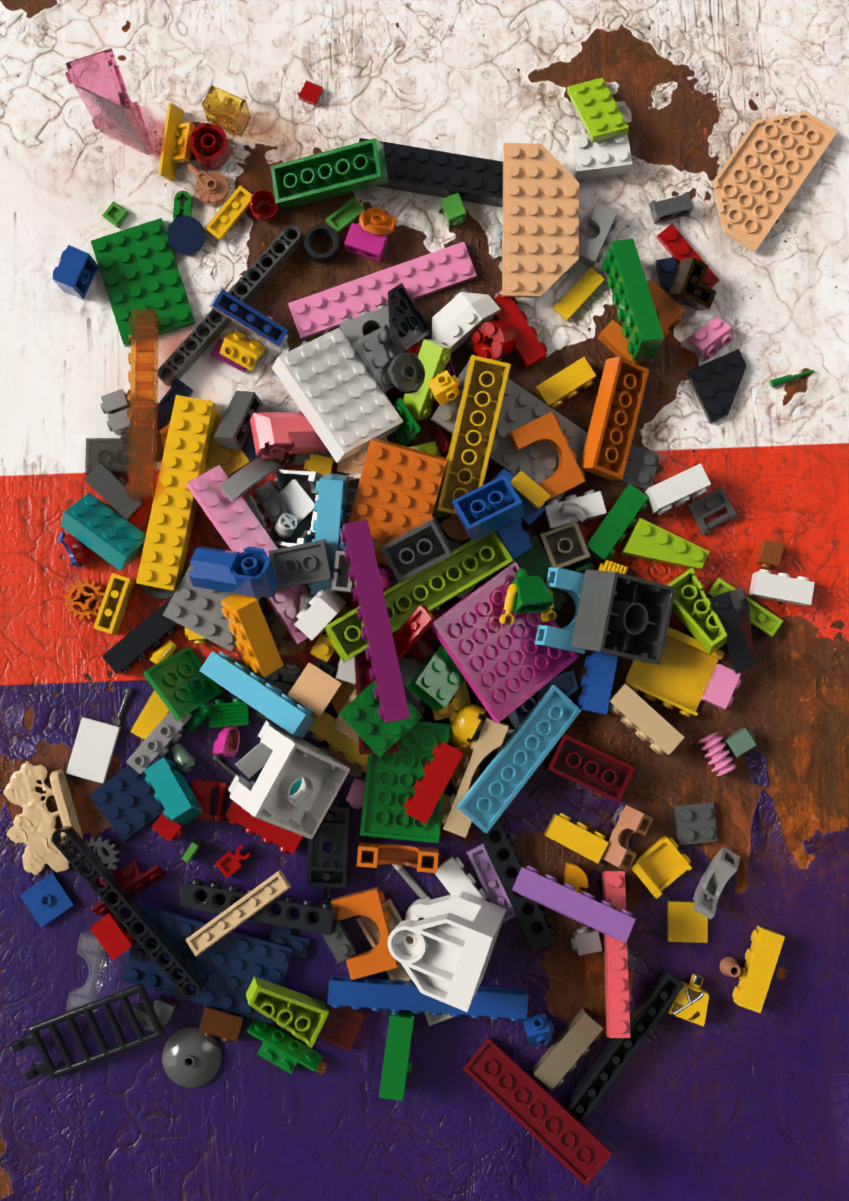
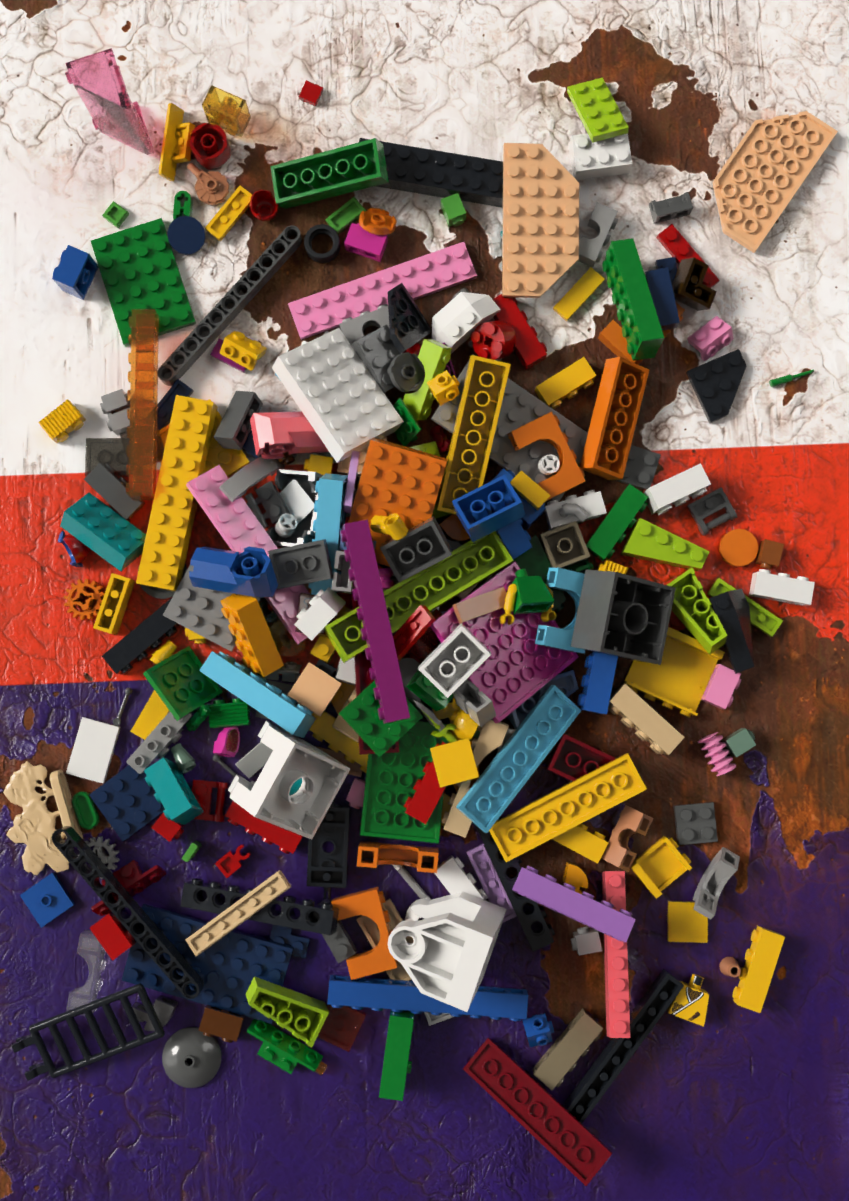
(62, 421): none -> yellow brick
(85, 810): none -> green tile
(248, 318): blue brick -> none
(351, 482): none -> lavender tile
(389, 525): none -> yellow piece
(431, 718): none -> piece
(454, 660): none -> white brick
(454, 762): none -> yellow tile
(474, 703): none -> light grey piece
(480, 605): none -> nougat tile
(552, 464): none -> white wheel
(567, 807): none -> yellow plate
(663, 297): none -> dark blue brick
(738, 547): none -> orange tile

